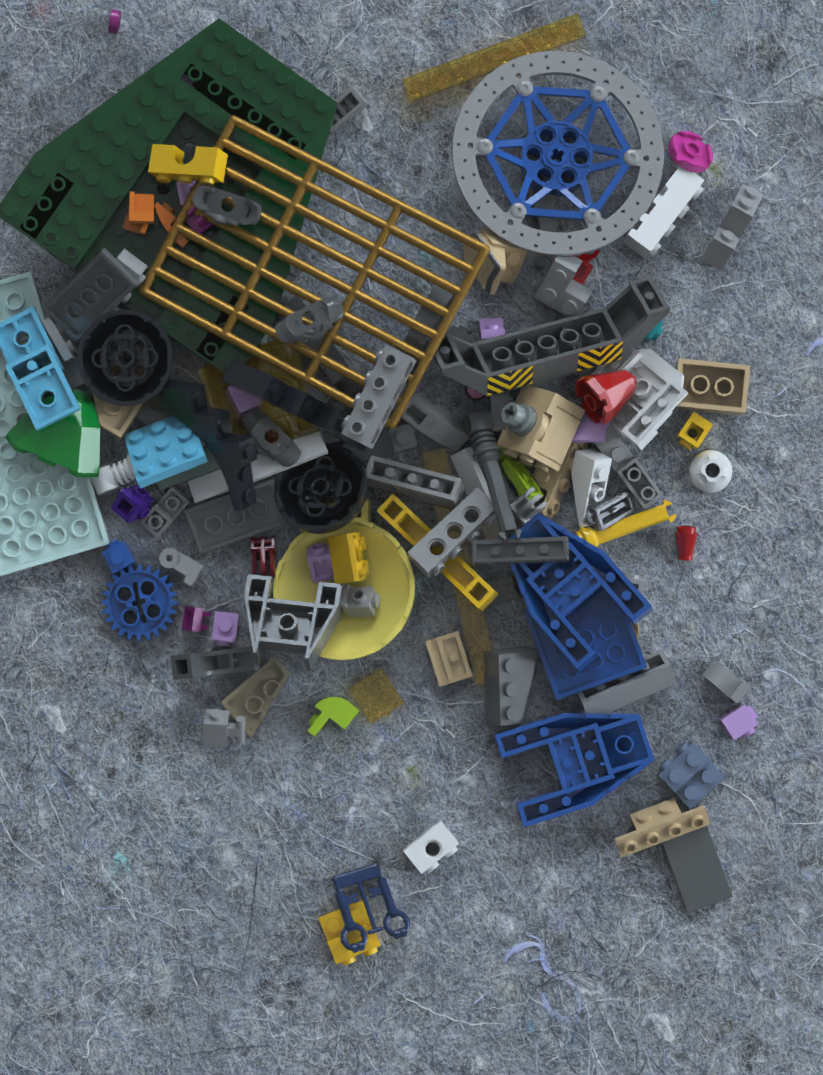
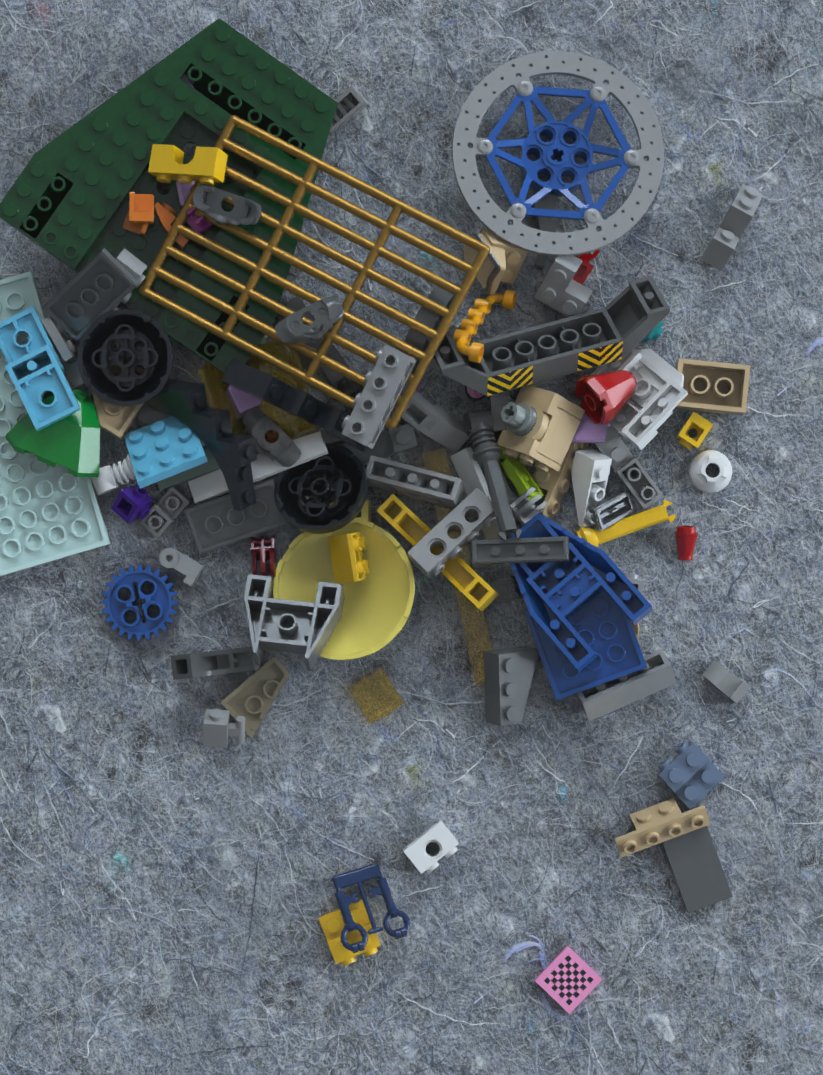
(114, 21): magenta tile -> none
(118, 556): blue brick -> none
(193, 619): magenta tile -> none
(225, 628): lavender bracket -> none
(320, 562): lavender bracket -> none
(335, 708): lime brick -> none
(360, 601): light grey brick -> none
(448, 658): tan plate -> none
(474, 318): none -> light orange bar
(489, 58): clear yellow plate -> none
(491, 328): lavender bracket -> none
(568, 979): none -> bright pink tile
(590, 757): blue wedge -> none
(663, 211): white wedge -> none
(690, 152): dark pink tile -> none
(739, 722): lavender brick -> none

